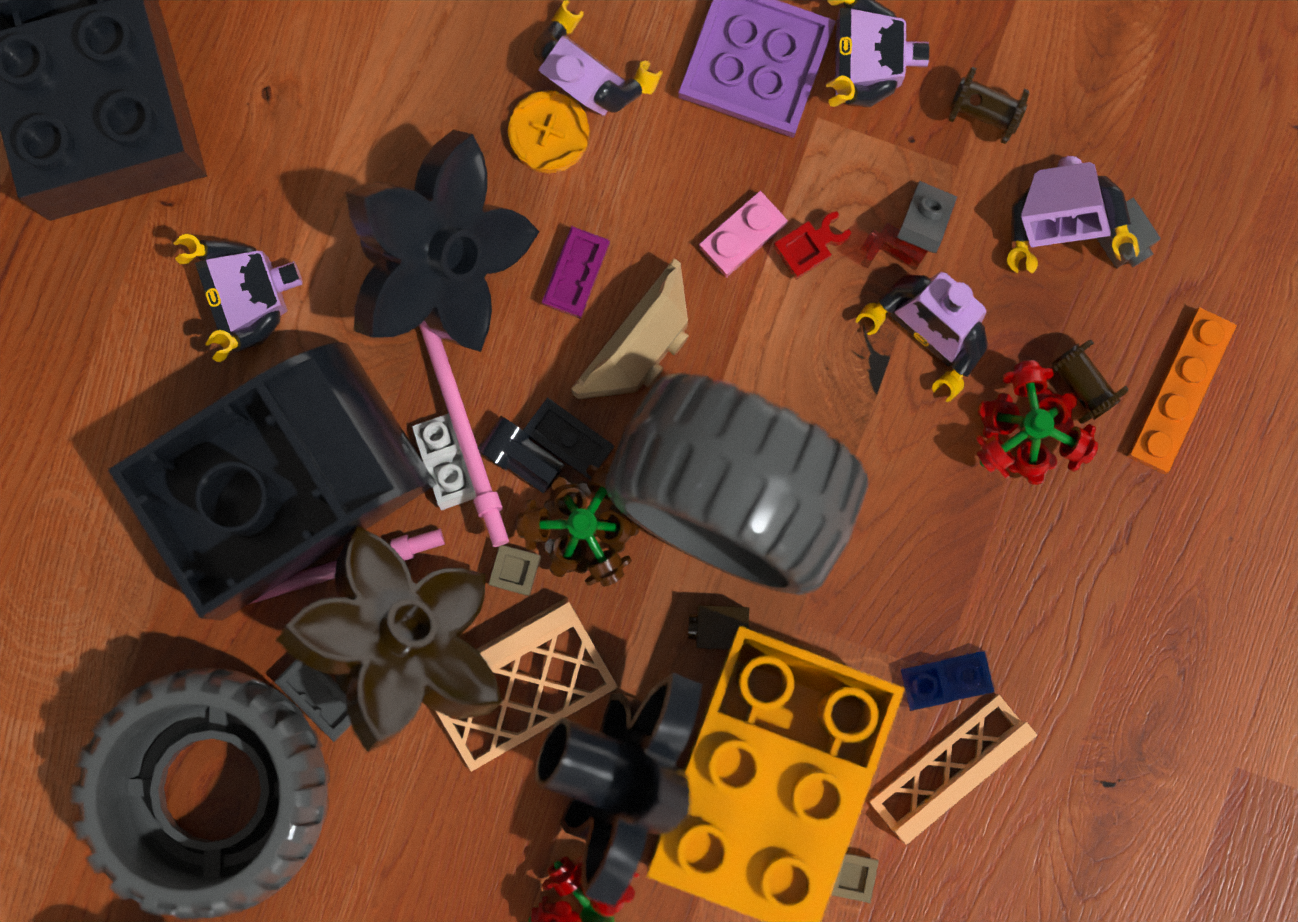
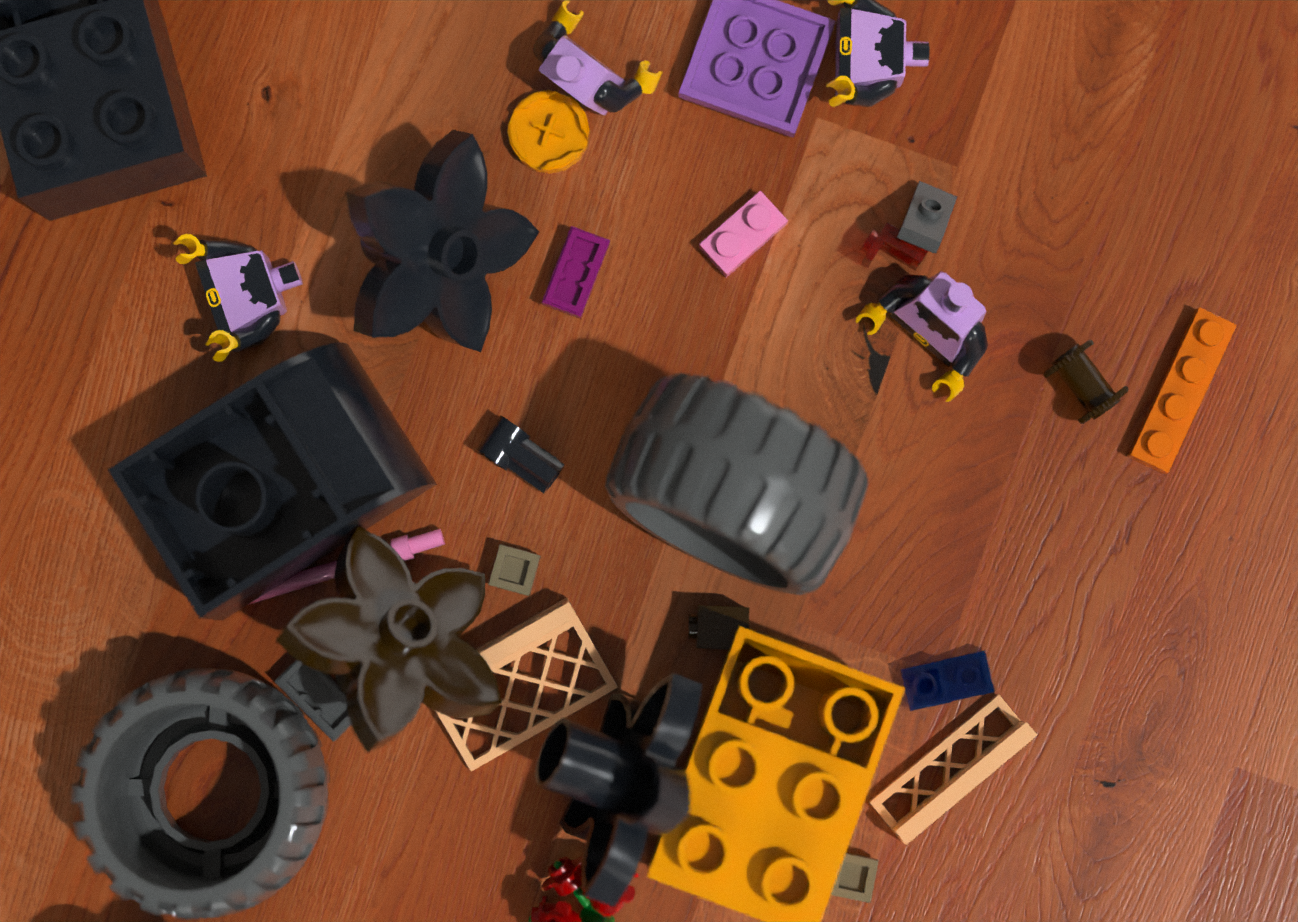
(444, 461): white slope -> none
(486, 501): bright pink bar -> none
(568, 438): black plate -> none
(569, 551): reddish brown plant -> none
(641, 341): tan wedge -> none
(806, 247): red plate -> none
(993, 108): dark brown hose -> none
(1046, 415): red plant -> none
(1068, 207): lavender torso -> none
(1144, 233): dark grey brick -> none

